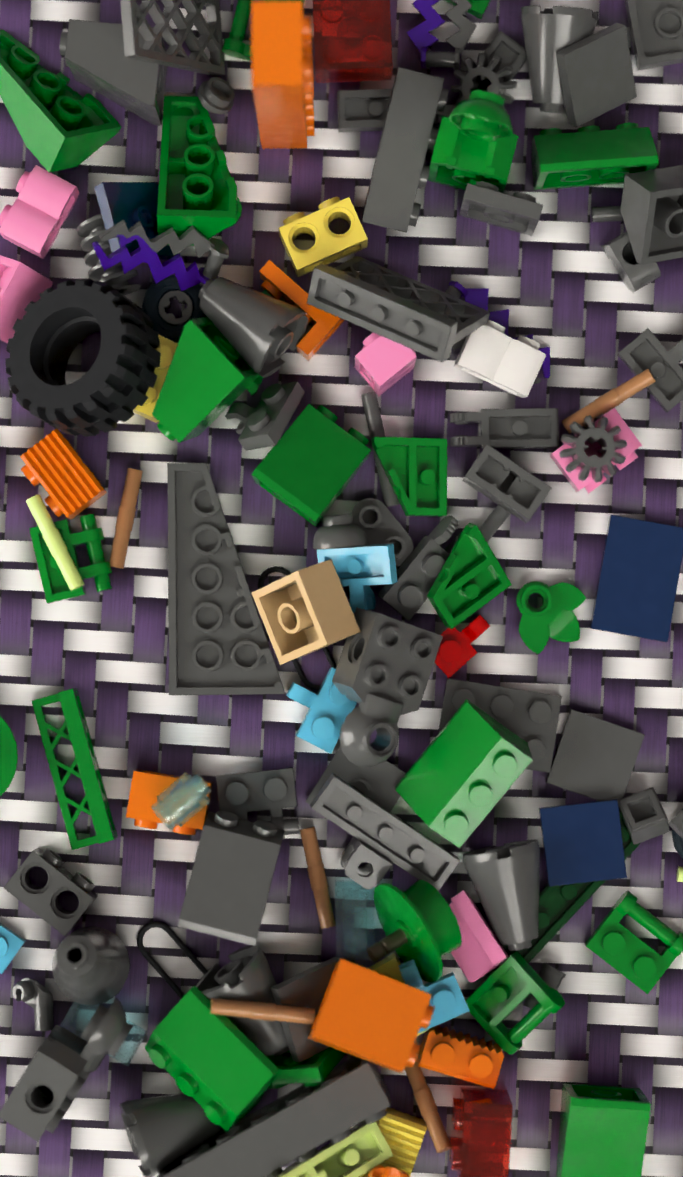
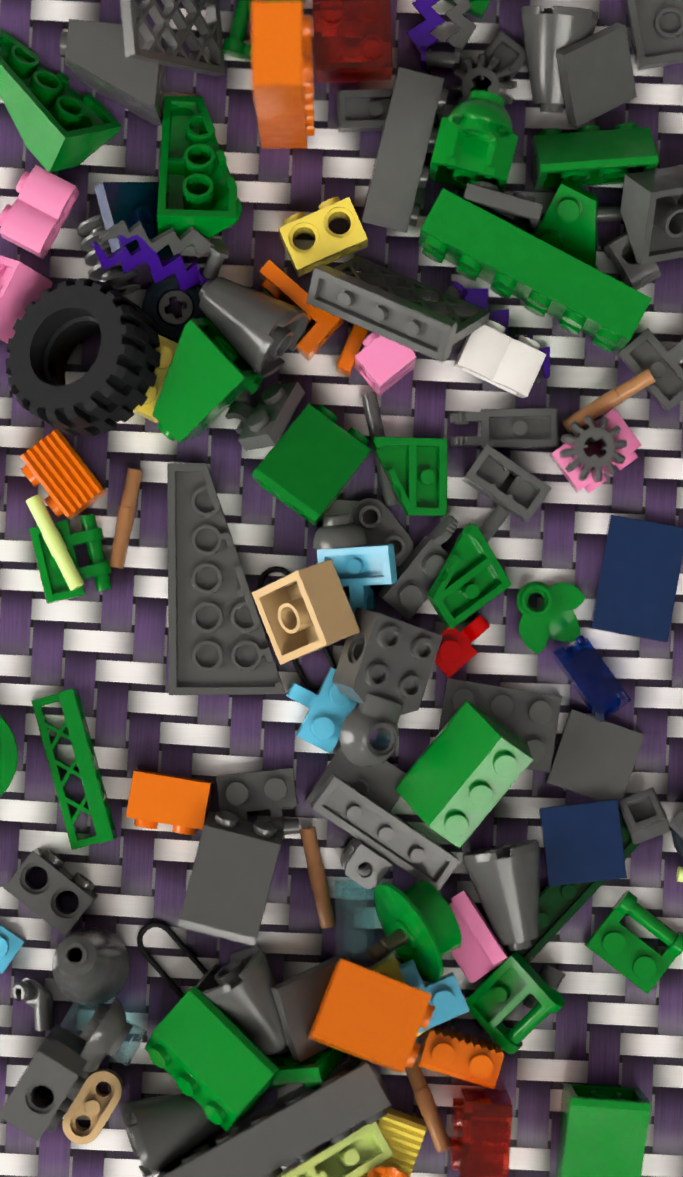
(93, 1105): none -> tan plate
(182, 800): clear light blue brick -> none
(216, 95): dark grey plate -> none
(262, 1011): medium nougat piece -> none
(352, 347): none -> orange tile
(532, 272): none -> green brick
(572, 223): none -> green wing
(591, 678): none -> clear blue hinge

